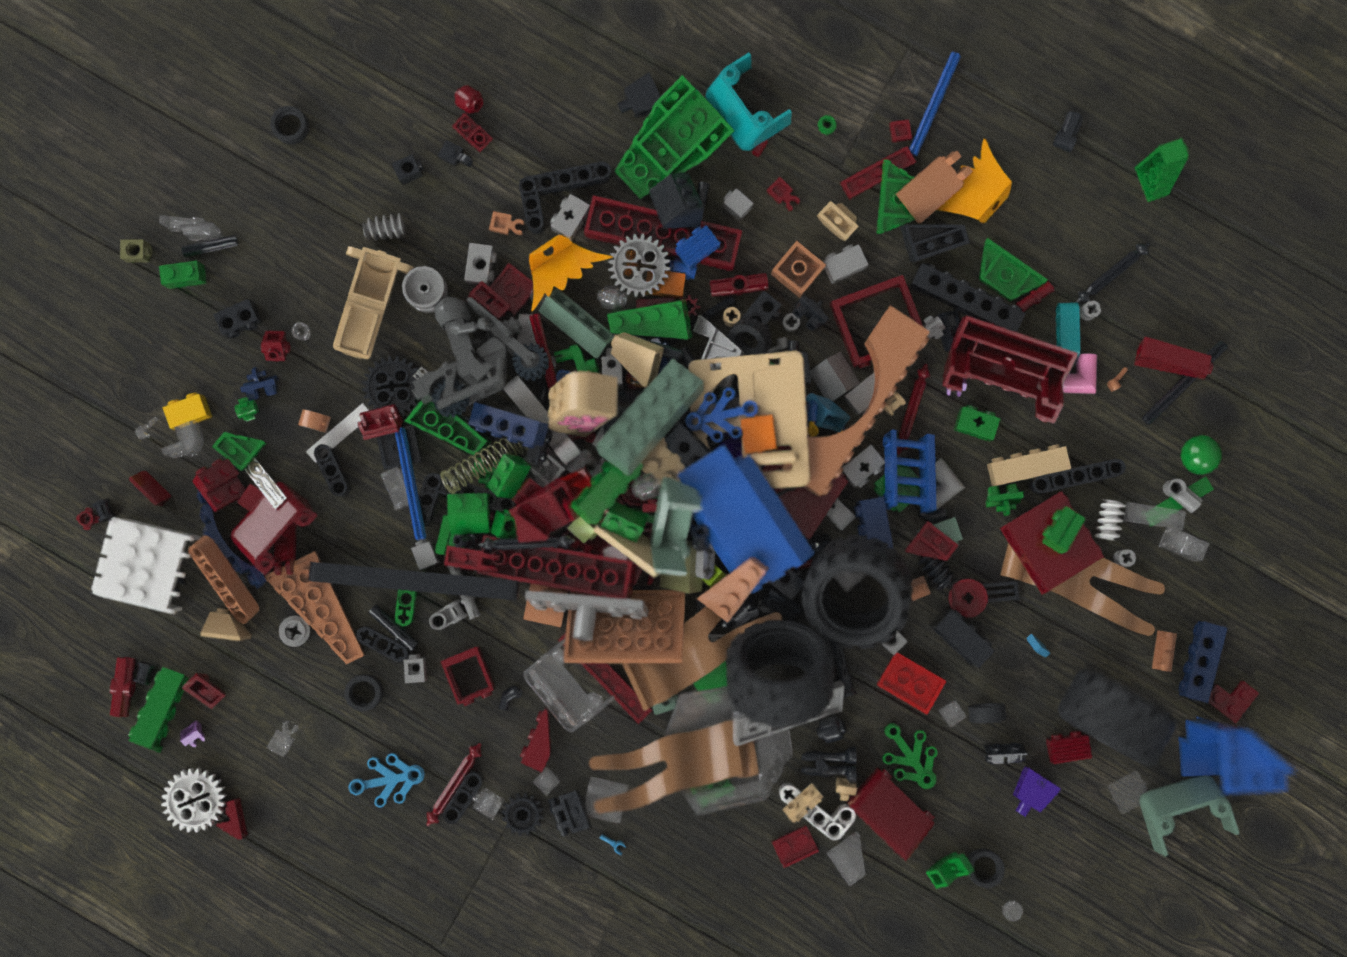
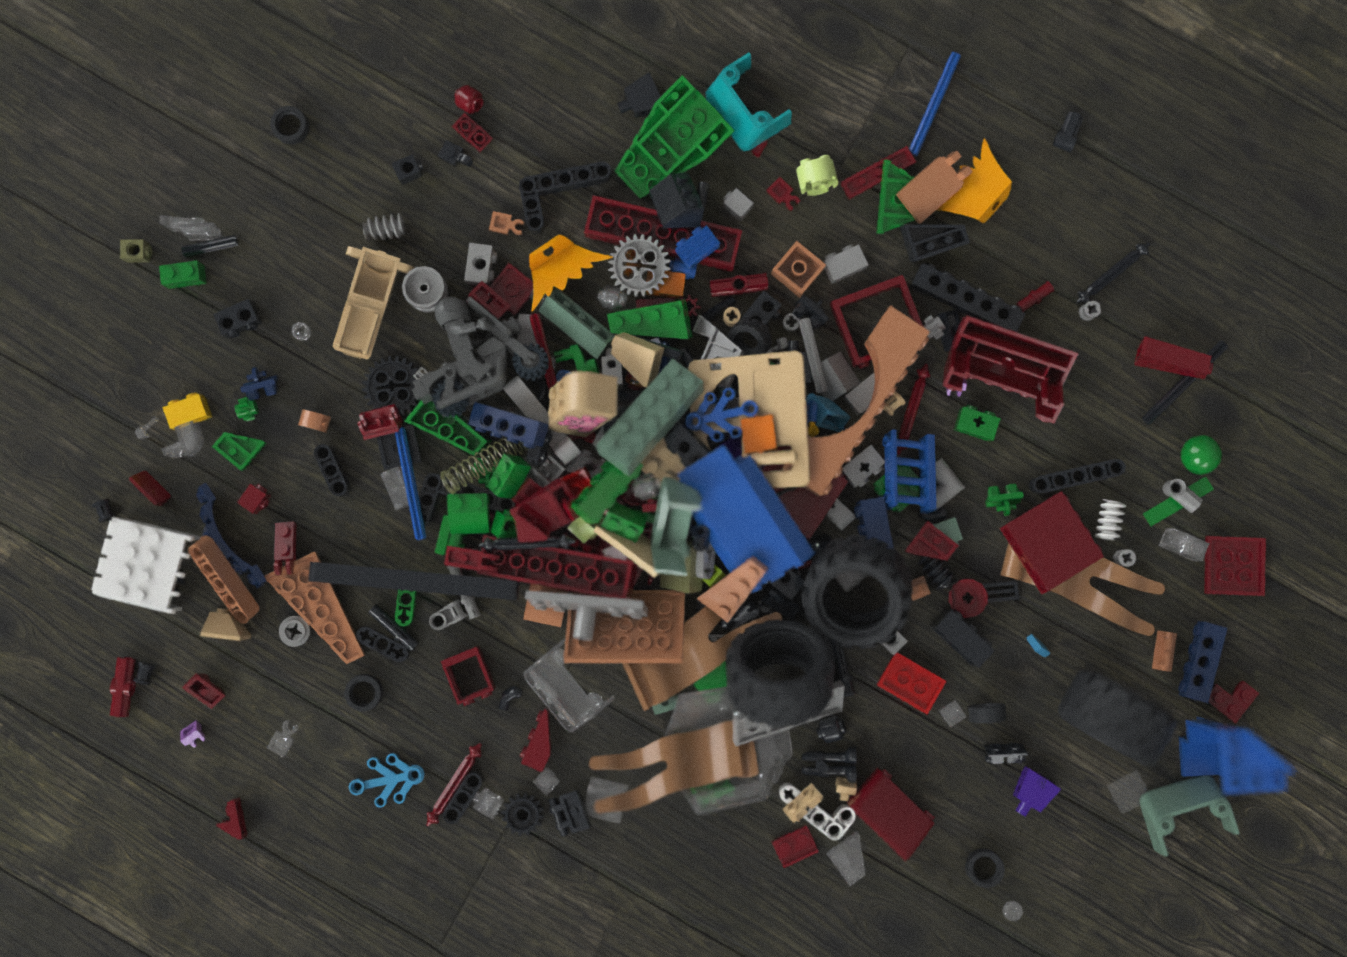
(82, 518): dark red plate -> none
(158, 709): green wedge -> none
(200, 815): white gear -> none
(219, 484): dark red plate -> none
(265, 483): sticker -> none
(266, 524): windscreen -> none
(275, 346): dark red brick -> none
(339, 432): white sticker -> none
(411, 675): light grey brick -> none
(425, 554): light grey brick -> none
(469, 541): black pin -> none
(570, 227): light grey brick -> none
(613, 843): dark azure hand -> none
(616, 686): dark red plate -> none
(813, 355): none -> light grey axle
(817, 175): none -> yellowish green brick
(827, 119): green plate -> none
(838, 220): tan slope -> none
(900, 131): dark red plate -> none
(912, 758): green plant -> none
(948, 869): green brick -> none
(1007, 273): green wing -> none
(1028, 466): tan brick -> none
(1063, 530): green brick -> none
(1068, 326): teal beam -> none
(1068, 748): dark red brick -> none
(1085, 378): bright pink brick -> none
(1114, 384): nougat hand -> none
(1154, 516): clear plate -> none
(1161, 169): green wedge -> none
(1235, 566): none -> dark red plate

